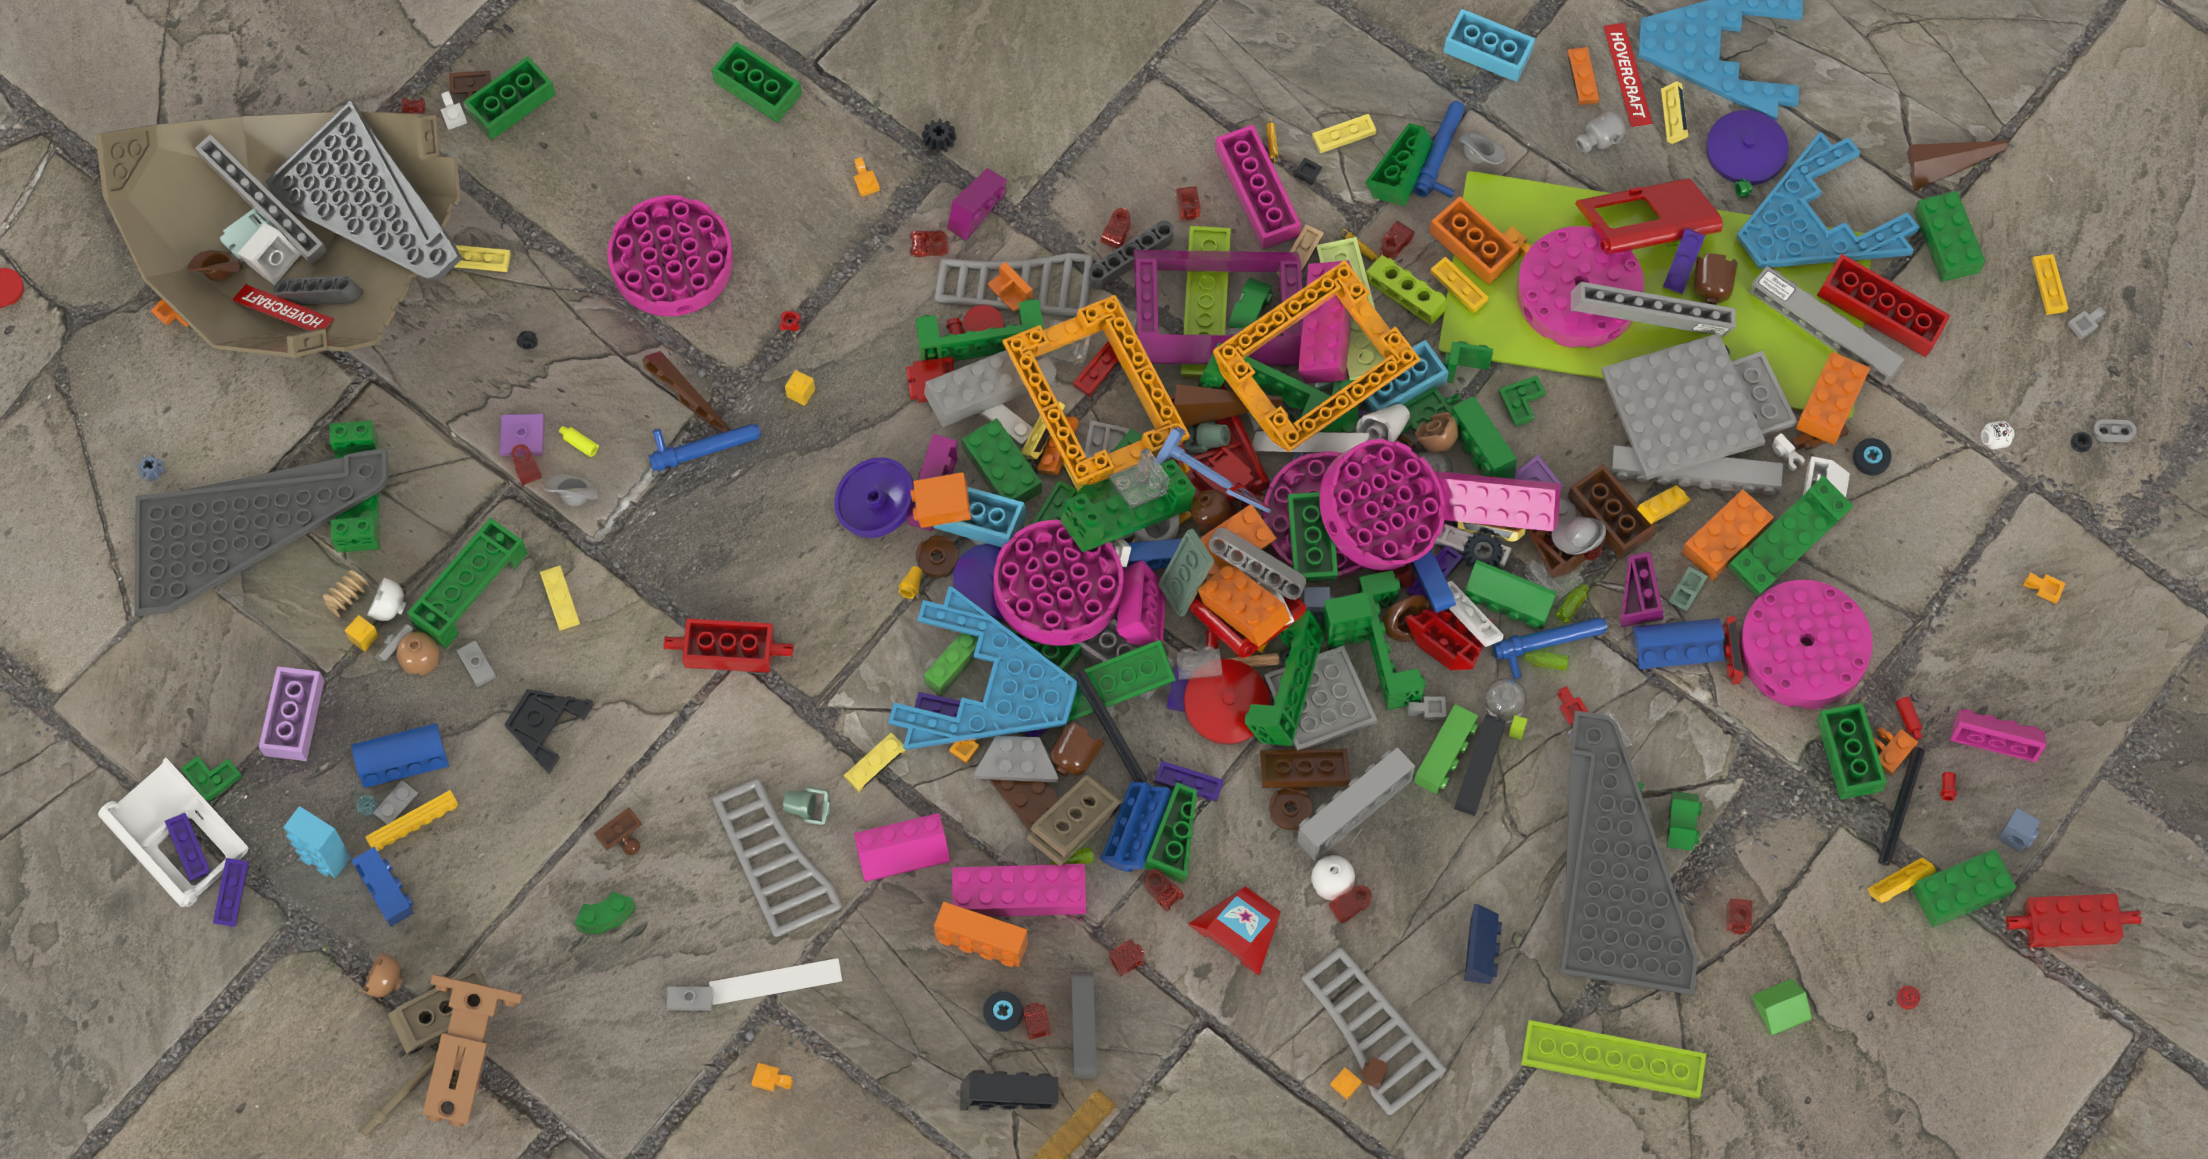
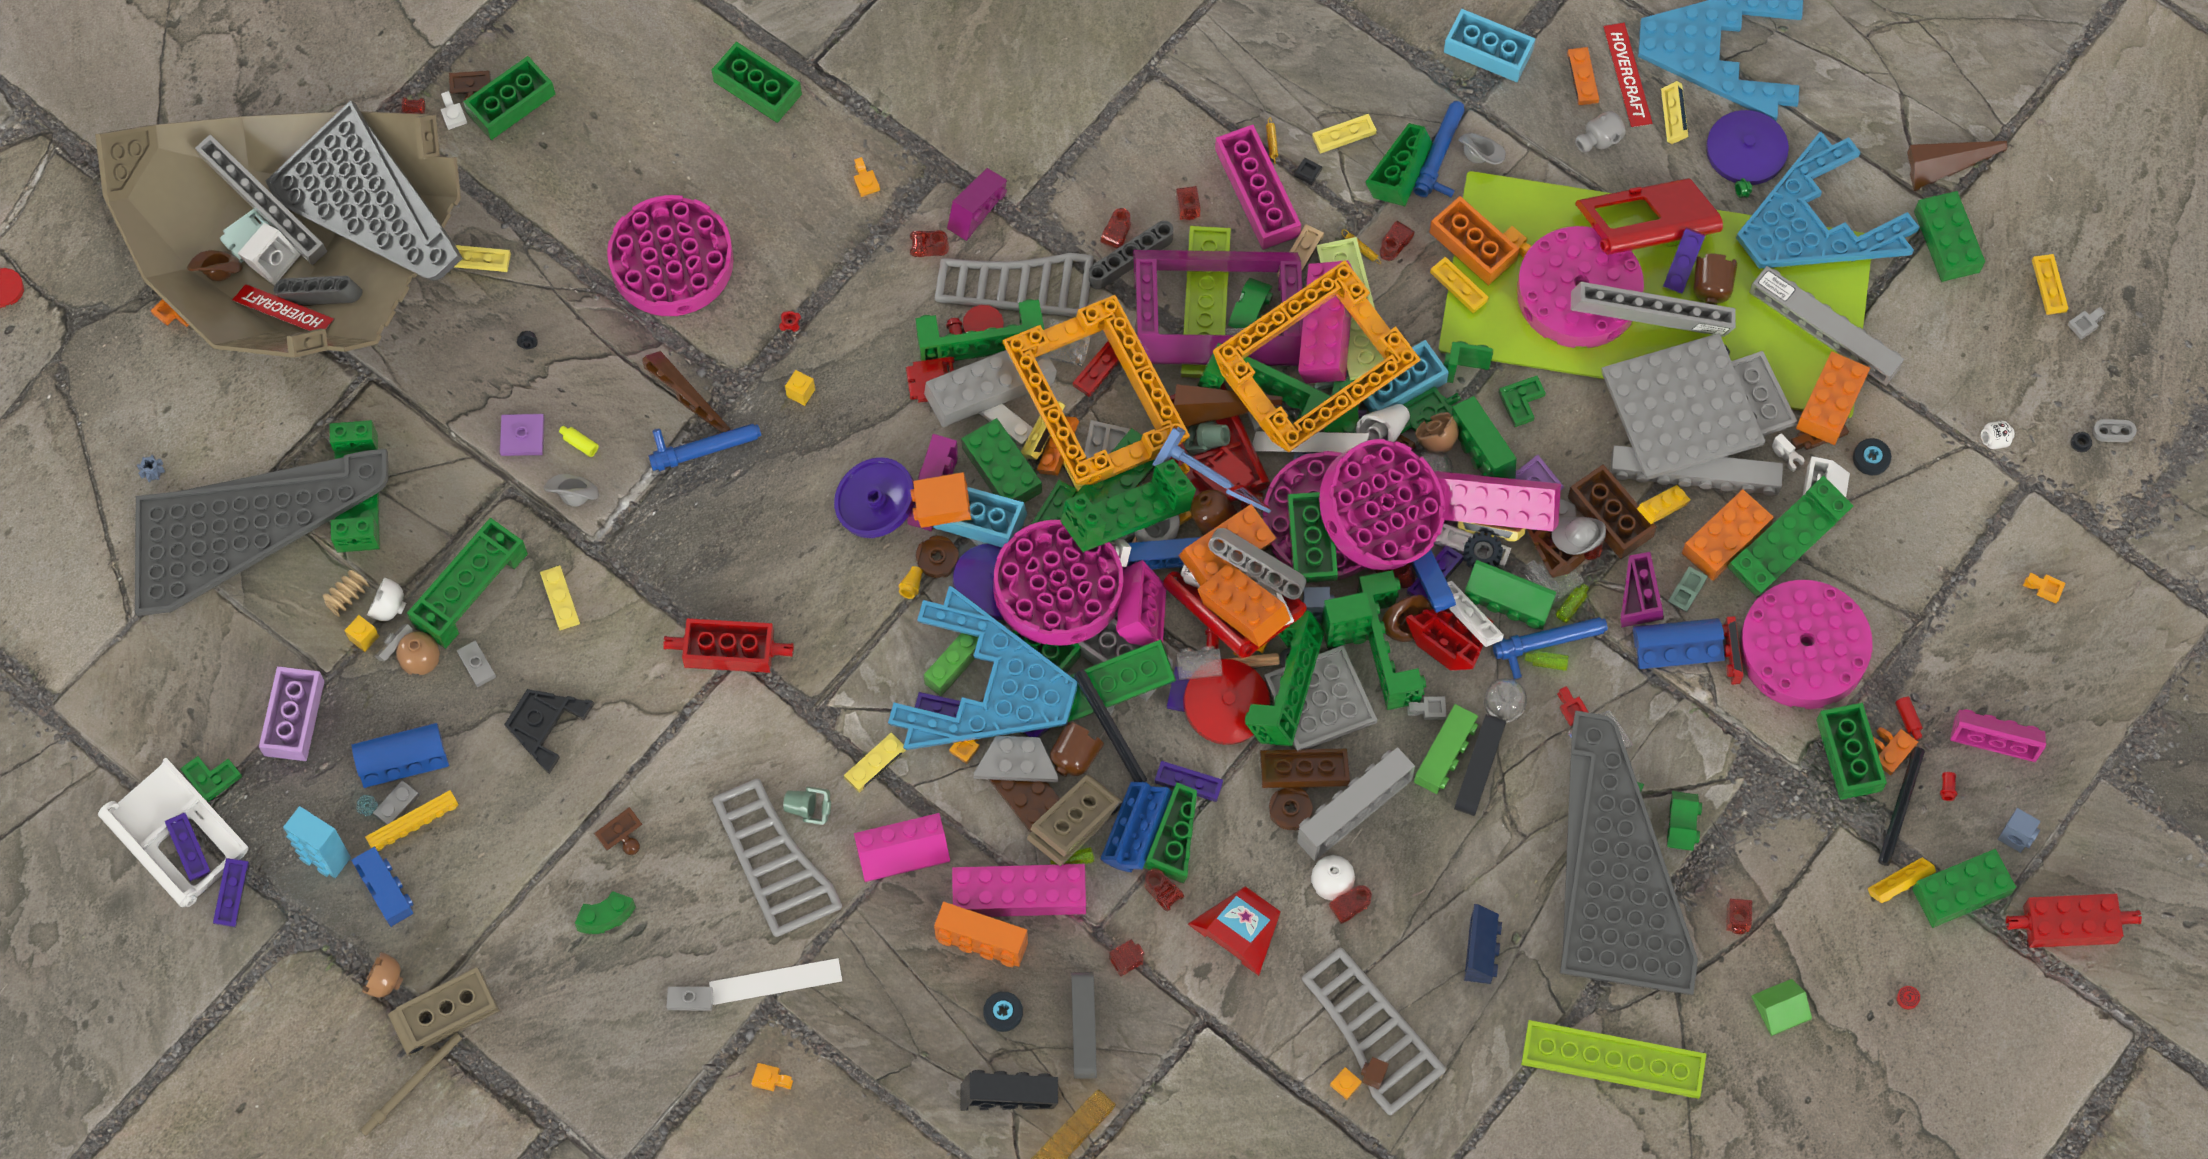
(462, 1048): medium nougat brick -> none
(526, 468): clear red piece -> none
(939, 135): black gear -> none
(1010, 287): orange panel -> none
(1036, 1021): clear red brick -> none
(1141, 481): clear bracket -> none
(1186, 572): sand green tile -> none
(1427, 310): lime brick -> none
(1517, 727): lime piece -> none
(1883, 305): red brick -> none

